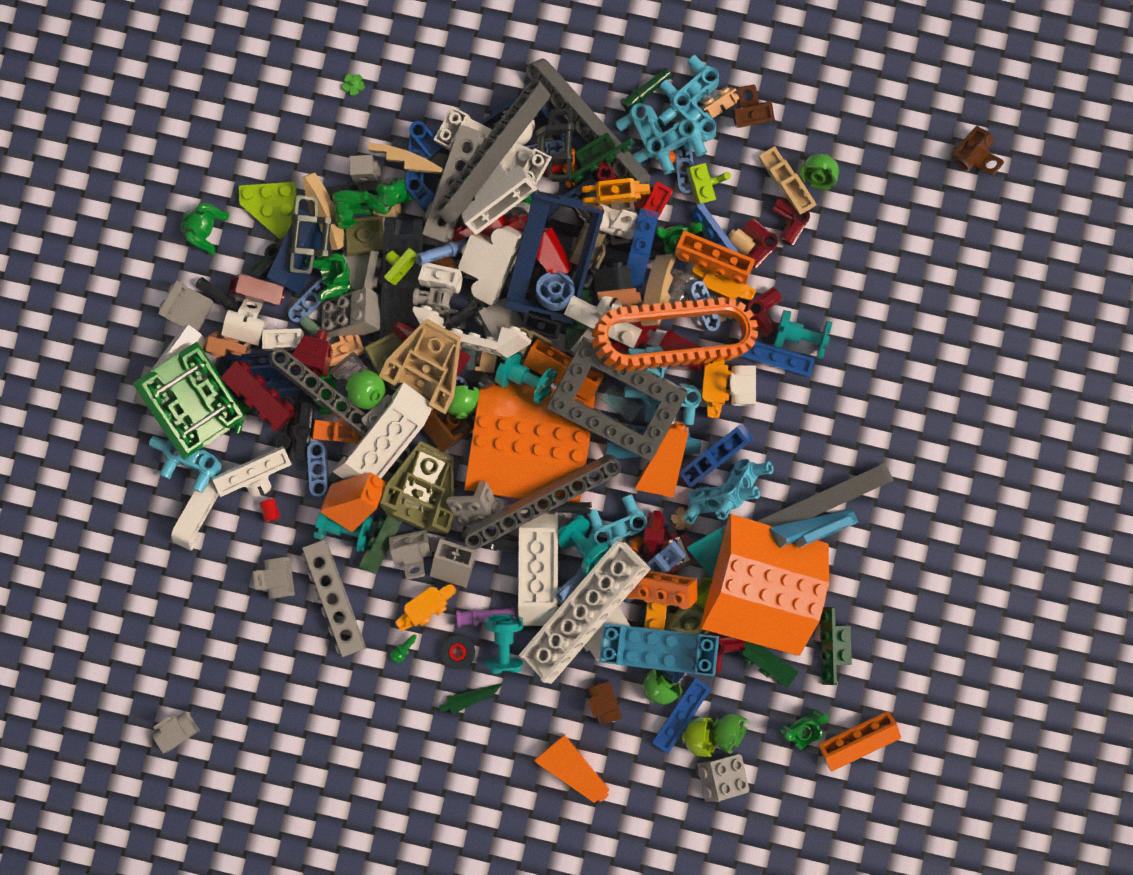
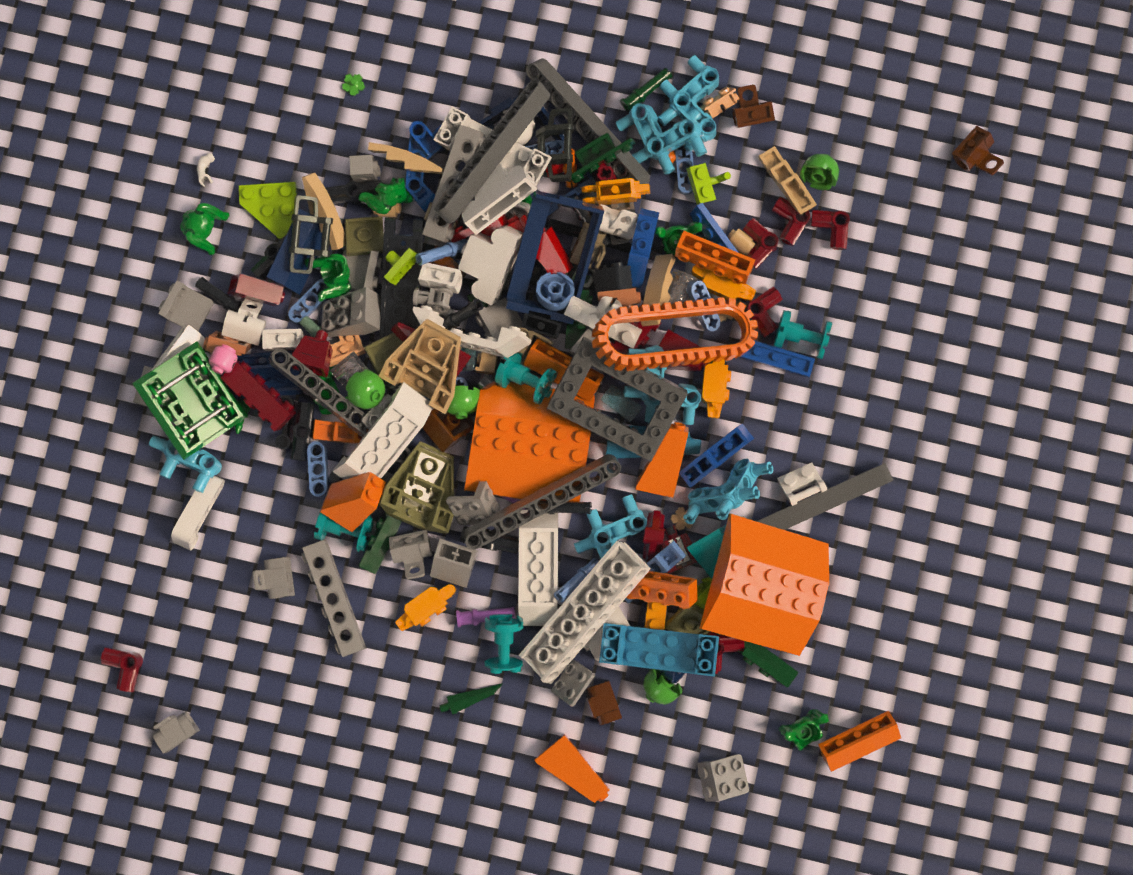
(120, 659): none -> dark red piece
(202, 165): none -> white piece
(223, 359): none -> bright pink head
(252, 473): white plate -> none
(269, 510): red piece -> none
(349, 204): green hair -> none
(398, 654): green bar -> none
(448, 655): black bush -> none
(572, 682): none -> light grey bracket
(589, 549): teal piece -> none
(636, 544): orange bar -> none
(656, 199): red piece -> none
(681, 715): blue plate -> none
(699, 737): lime cylinder -> none
(729, 731): bright green cylinder -> none
(743, 386): white piece -> none
(799, 480): none -> white plate
(813, 529): dark azure wedge -> none
(834, 646): dark green bracket -> none
(839, 233): none -> dark red piece

